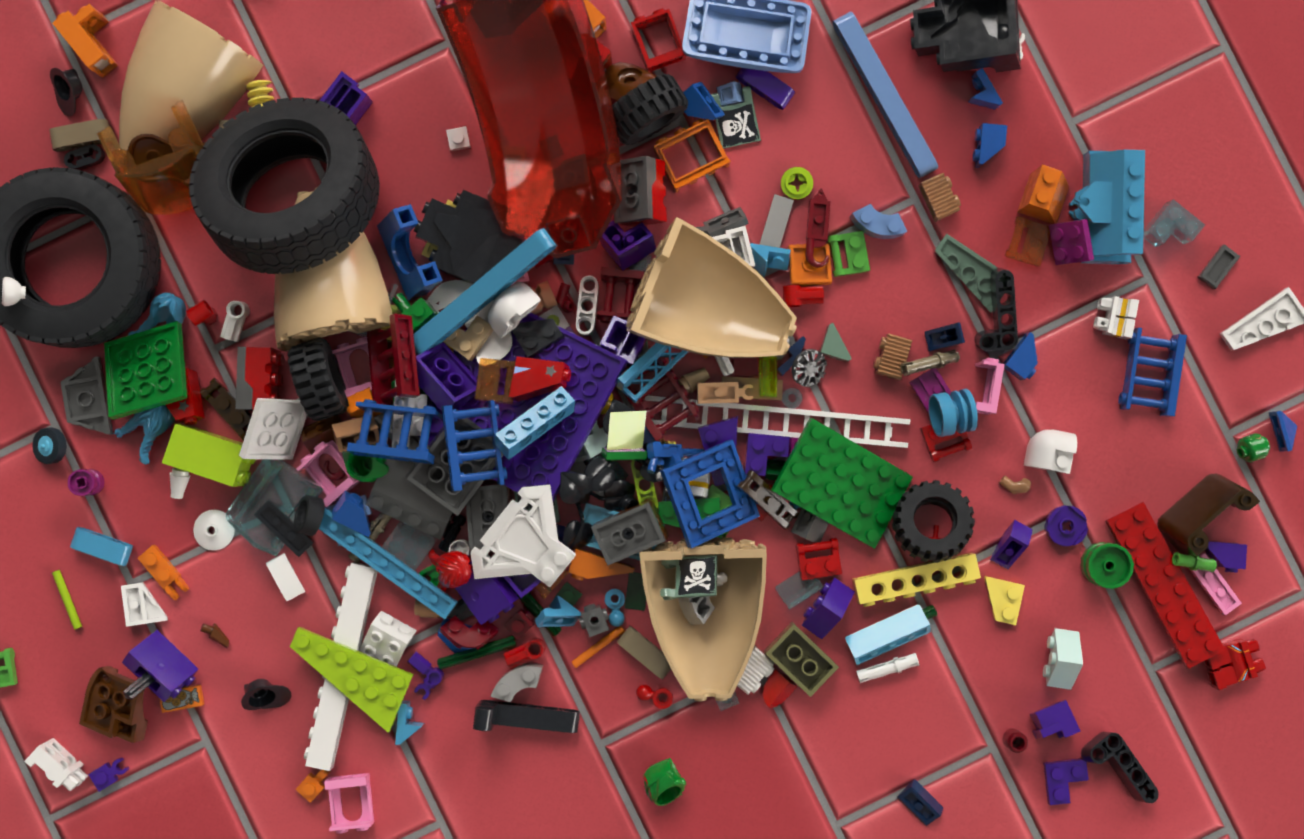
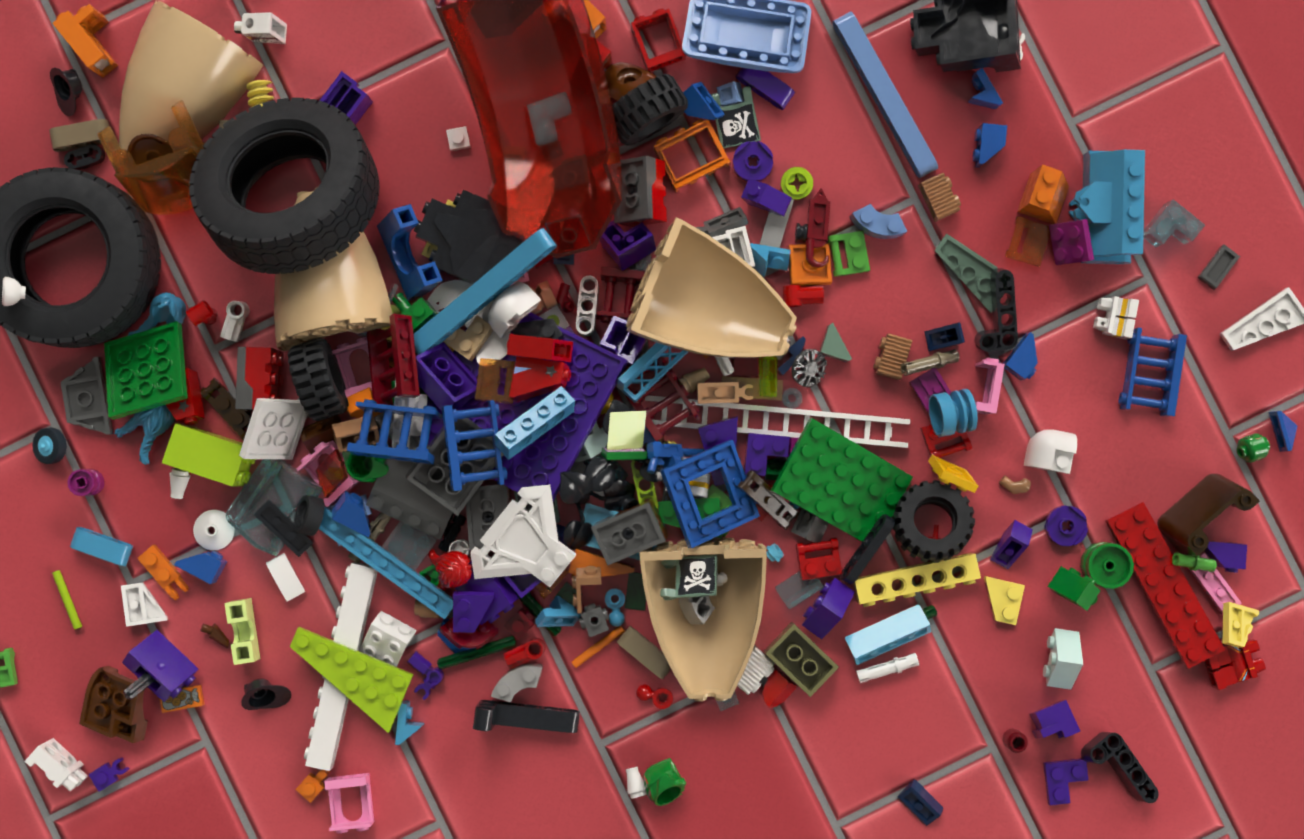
(204, 566): none -> blue slope
(245, 644): none -> yellowish green arch
(262, 28): none -> white torso
(331, 473): none -> clear red piece
(469, 609): none -> dark purple wing
(539, 348): none -> red slope
(542, 116): none -> clear light blue plate
(584, 576): none -> medium nougat bracket
(635, 783): none -> white cone
(753, 150): none -> dark purple plate
(766, 197): none -> dark purple slope
(774, 552): none -> medium azure plate
(801, 232): none -> black bush
(867, 549): none -> black beam
(953, 474): none -> yellow plate
(1074, 587): none -> green brick
(1237, 624): none -> light yellow wing

